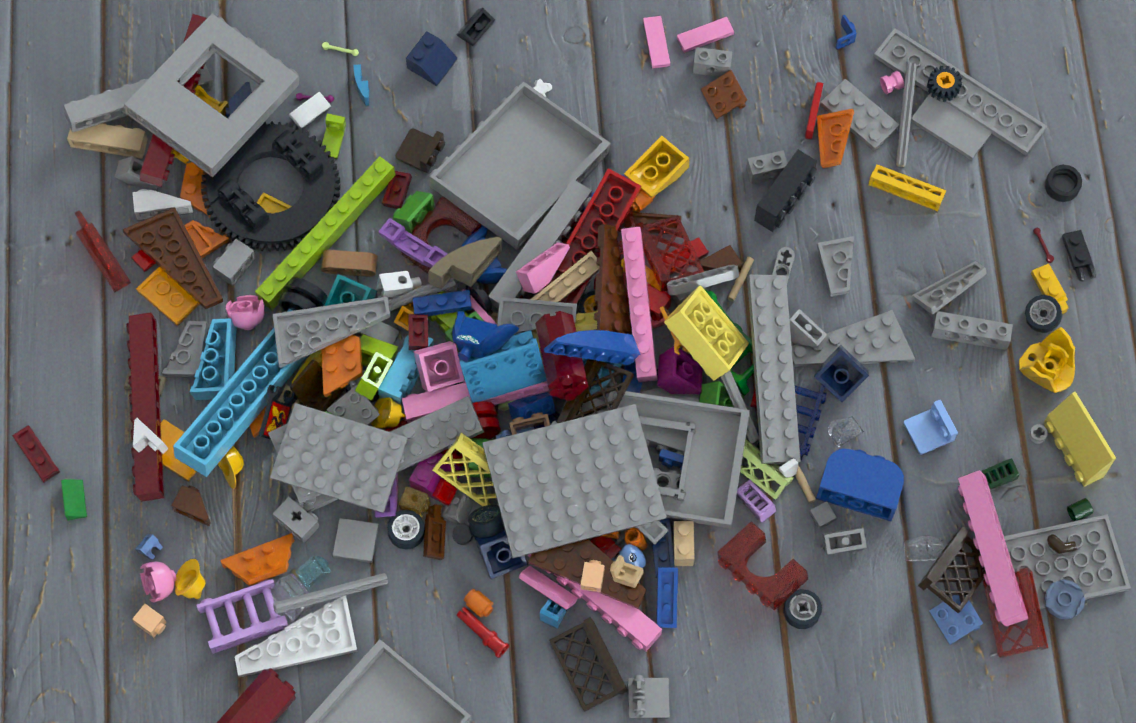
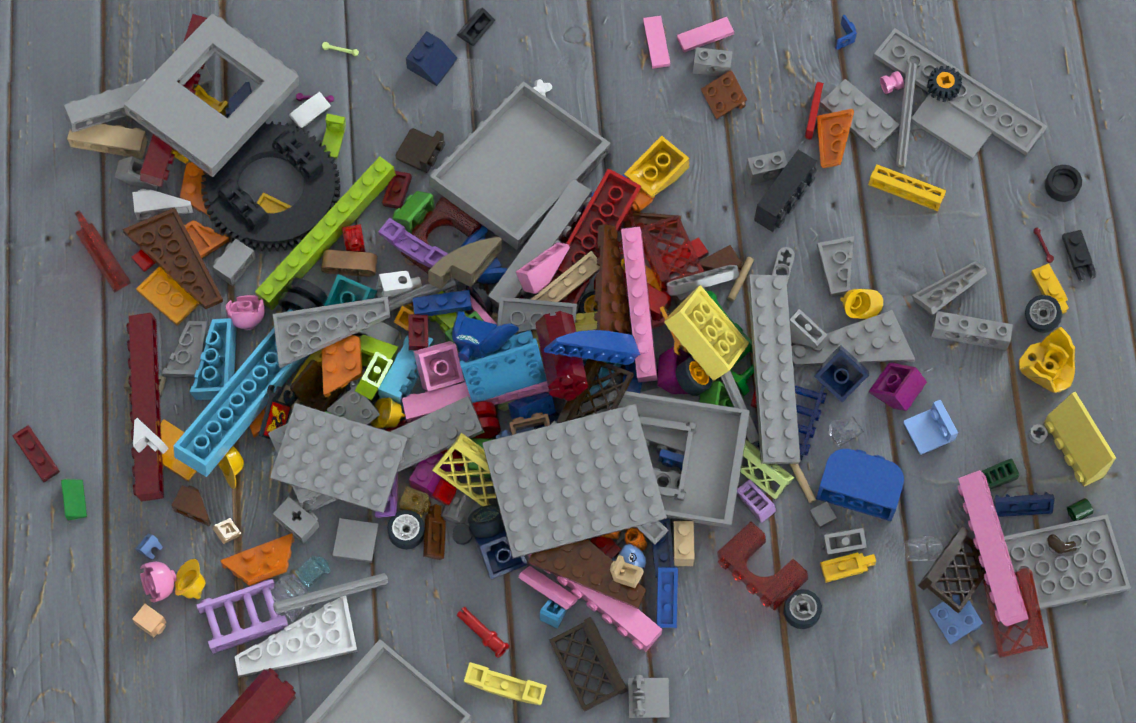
(226, 530): none -> tan tile
(353, 238): none -> red brick
(362, 86): dark azure slope -> none
(478, 603): orange brick -> none
(504, 685): none -> light yellow slope
(592, 576): light nougat brick -> none
(692, 377): none -> black wheel
(789, 469): white tile -> none
(846, 566): none -> yellow hinge
(862, 303): none -> yellow piece
(898, 386): none -> magenta slope
(1024, 504): none -> dark blue plate
(1064, 599): sand blue tile -> none

